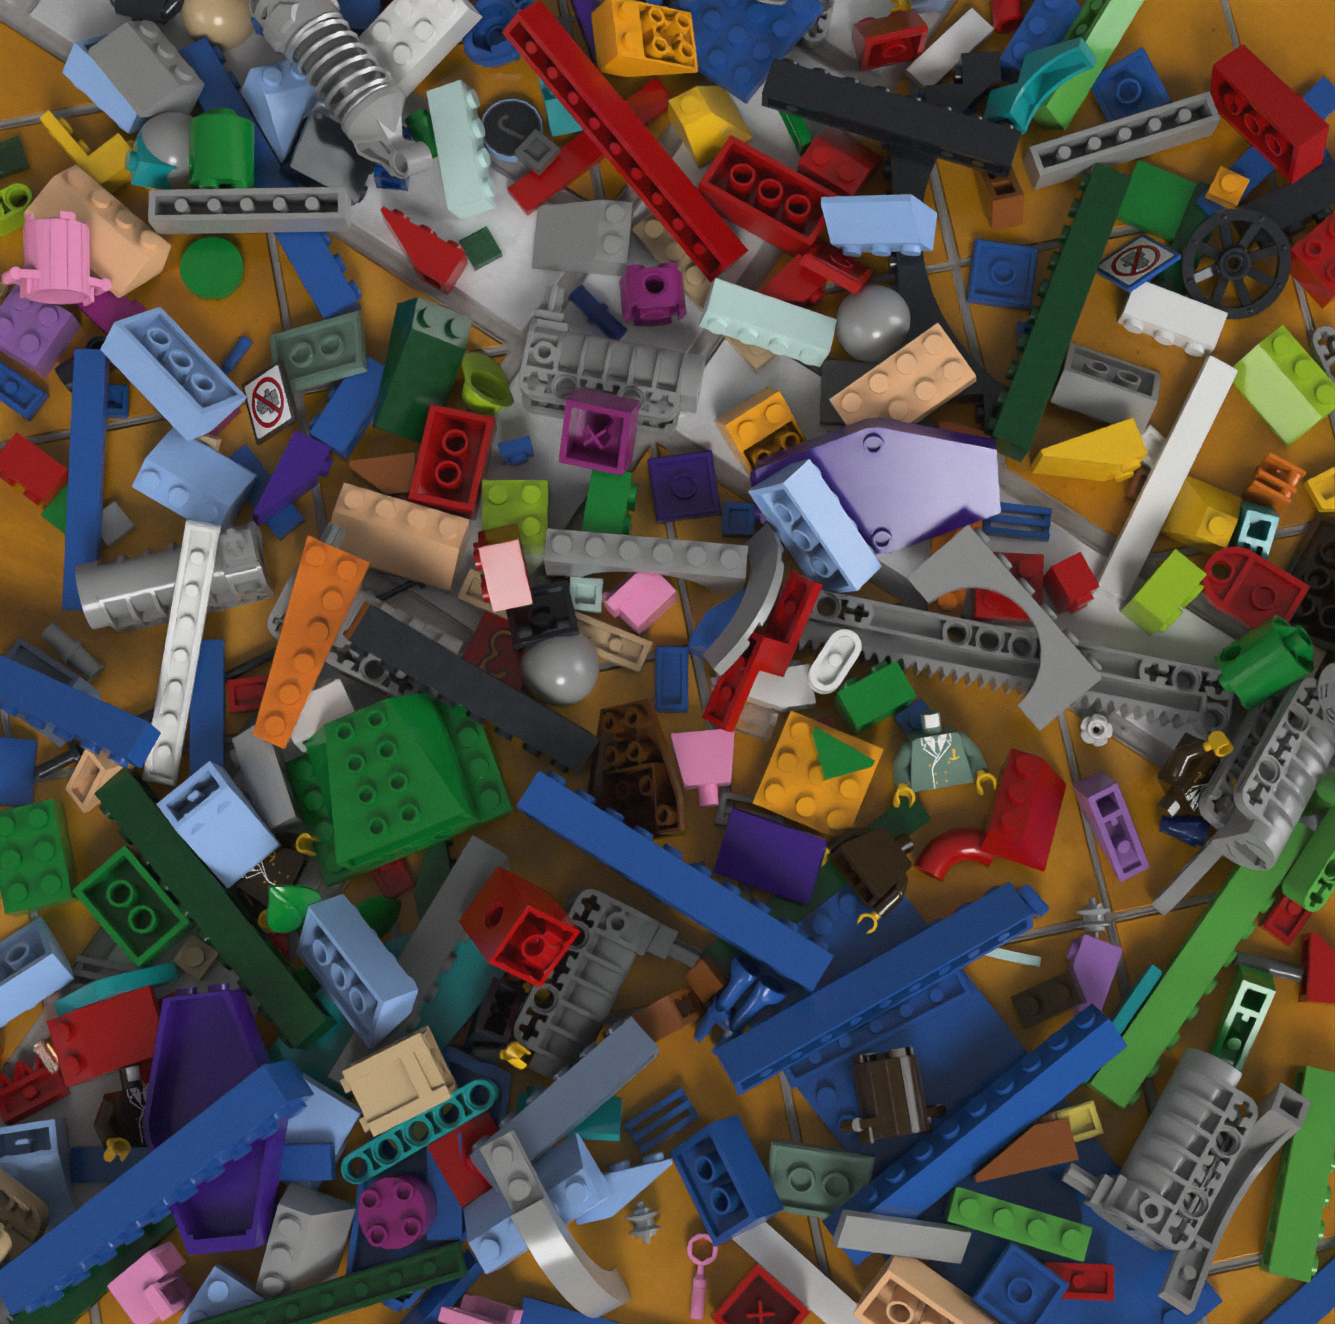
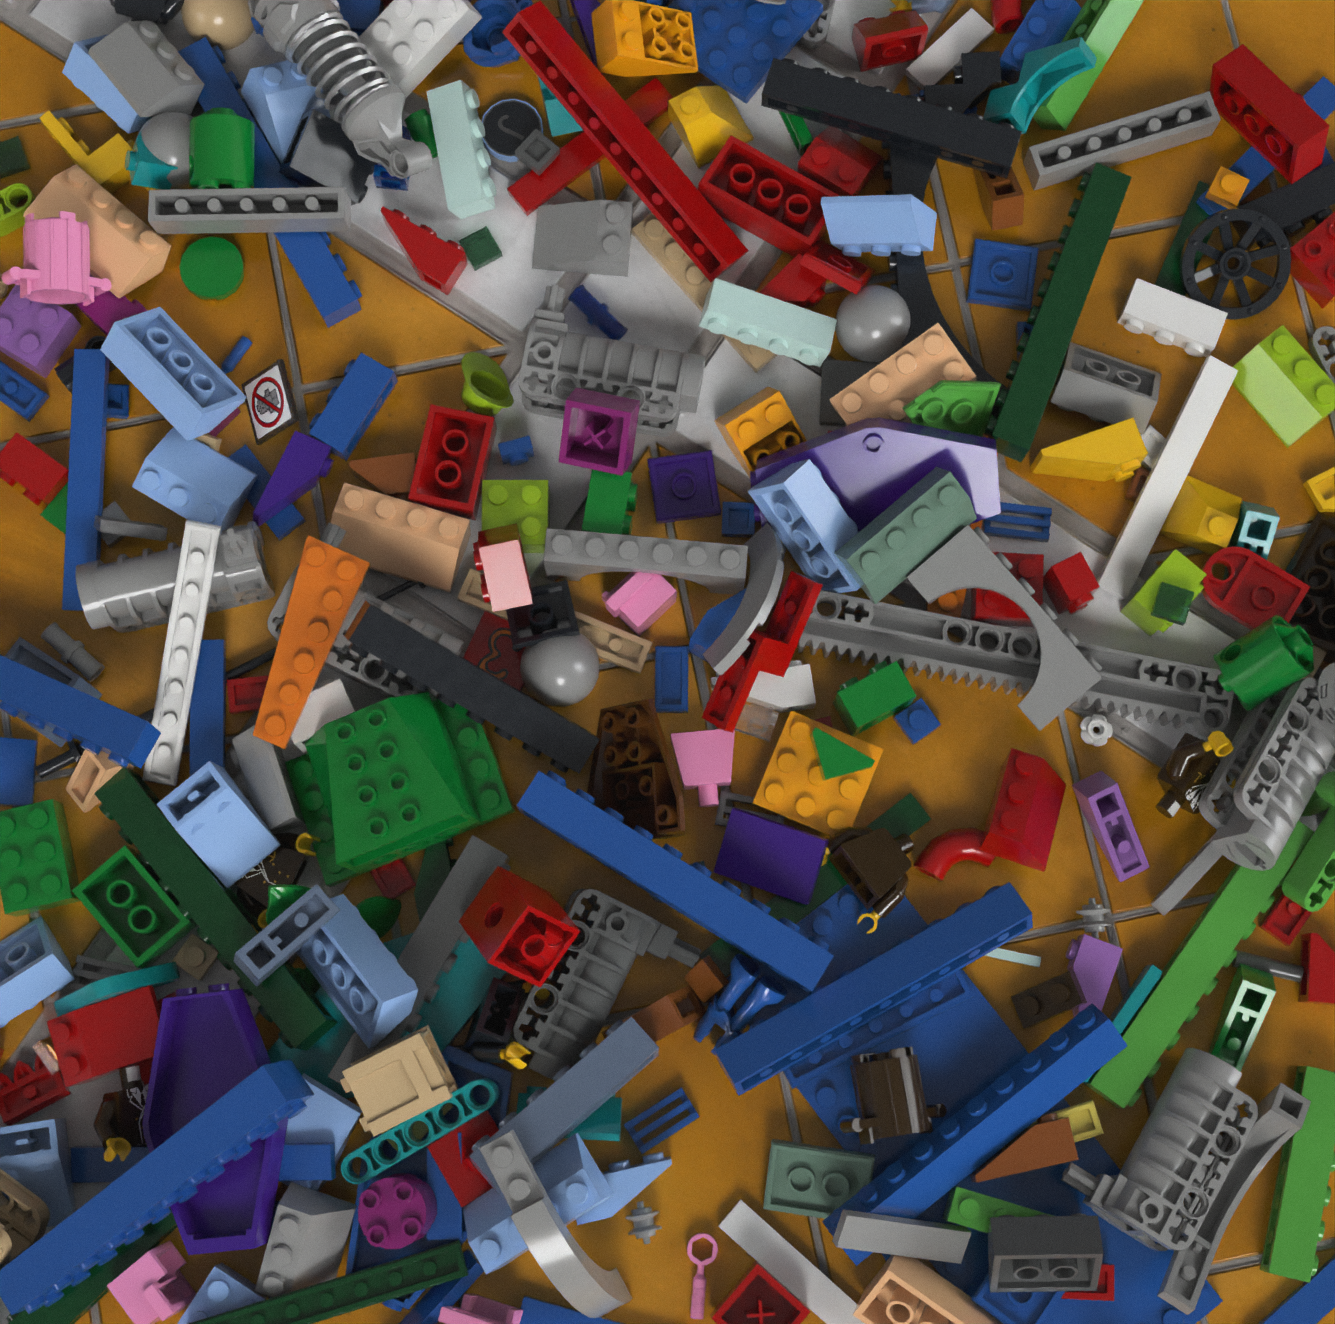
(130, 528): none -> flat silver tile
(285, 935): none -> sand blue slope
(322, 350): sand green tile -> none
(419, 366): dark green slope -> none
(586, 594): light aqua plate -> none
(652, 294): magenta brick -> none
(726, 1179): blue slope -> none
(834, 661): white brick -> none
(907, 533): none -> sand green slope
(937, 759): sand green torso -> none
(955, 406): none -> bright green tile
(1033, 901): blue tile -> none
(1044, 1253): none -> dark grey slope
(1129, 87): blue slope -> none
(1137, 263): piece -> none
(1155, 201): green tile -> none
(1172, 603): none -> clear green tile
(1186, 828): clear blue cone -> none
(1271, 485): orange piece -> none

